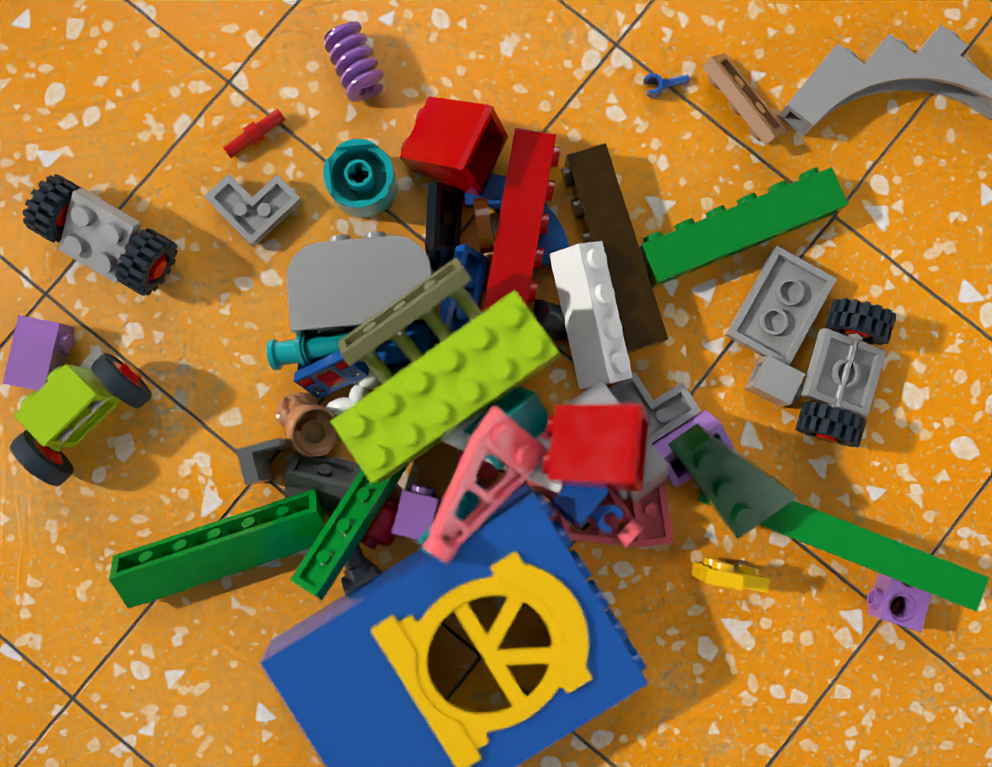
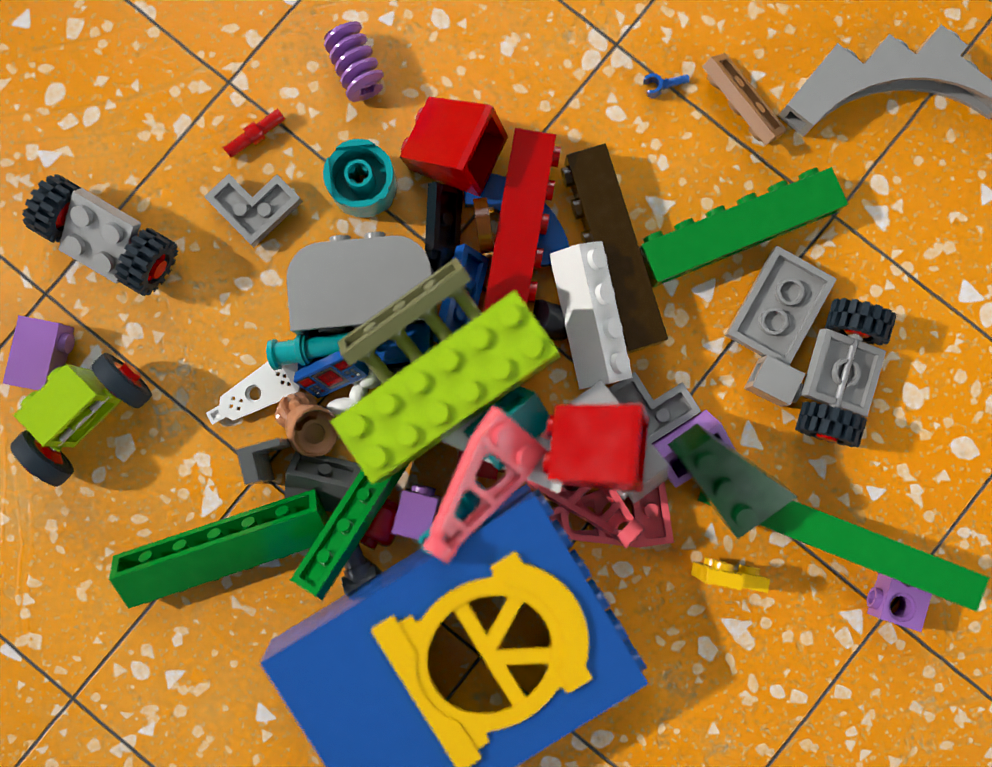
(271, 392): none -> white piece
(581, 503): blue brick -> none

